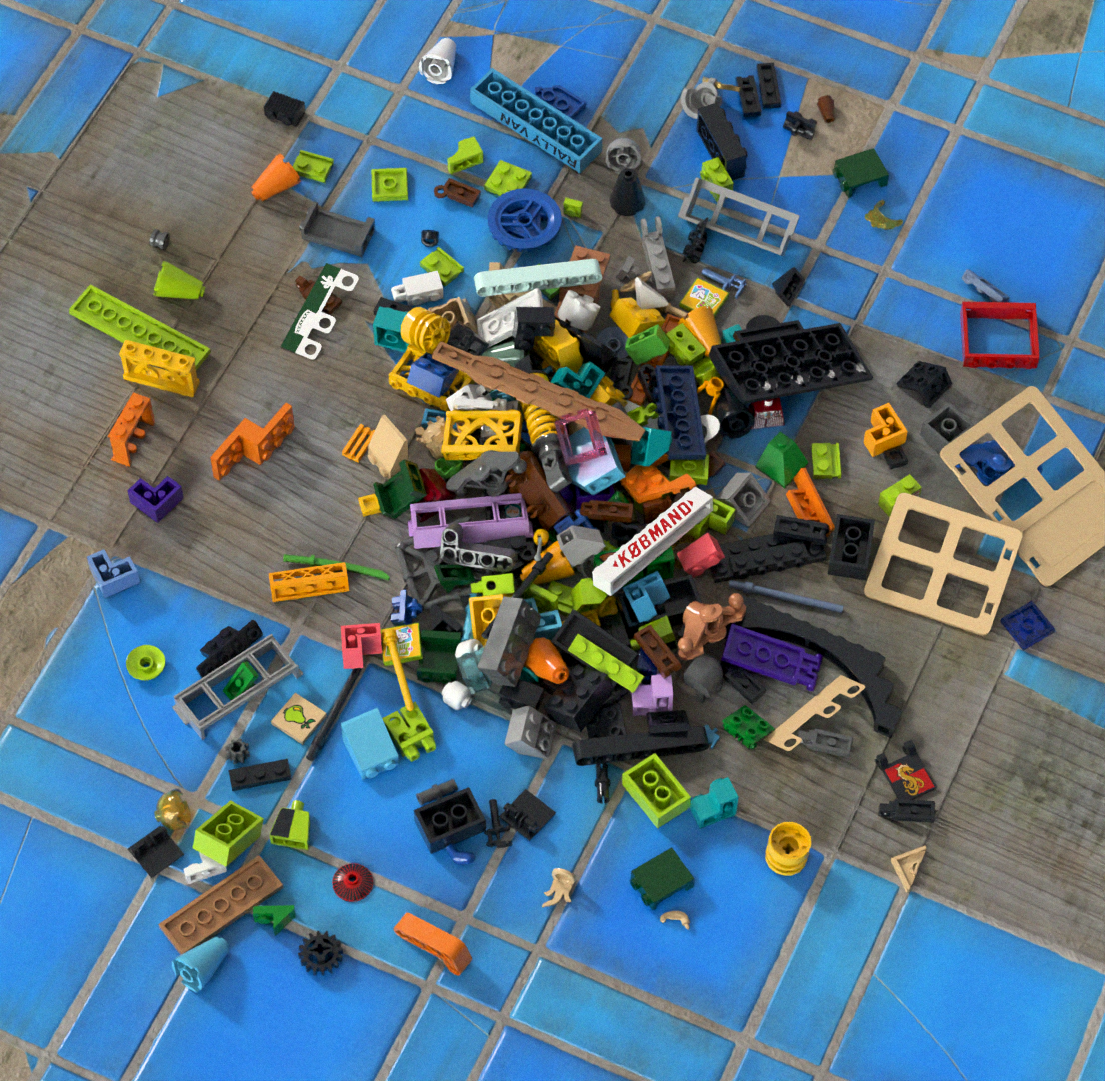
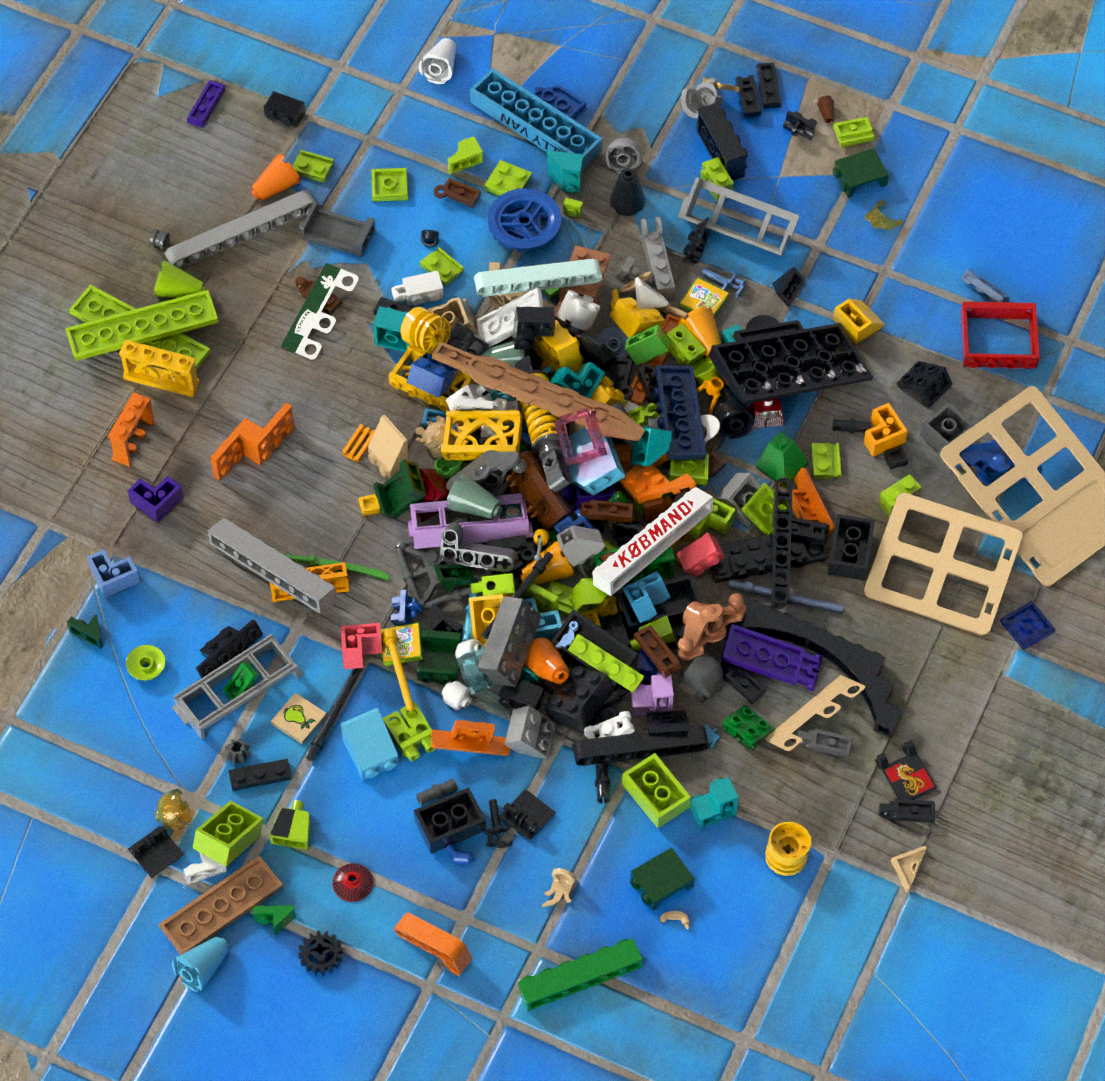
(89, 633): none -> dark green slope
(141, 325): none -> lime plate
(206, 103): none -> dark purple tile
(240, 230): none -> light grey beam
(272, 565): none -> light grey brick
(470, 737): none -> orange bracket
(473, 499): none -> sand green cone
(565, 170): none -> teal slope
(569, 637): none -> light blue piece
(580, 974): none -> green brick
(611, 727): none -> white plate
(760, 508): none -> lime tile
(778, 551): none -> black beam
(851, 426): none -> black pin
(853, 131): none -> lime plate
(857, 319): none -> yellow slope

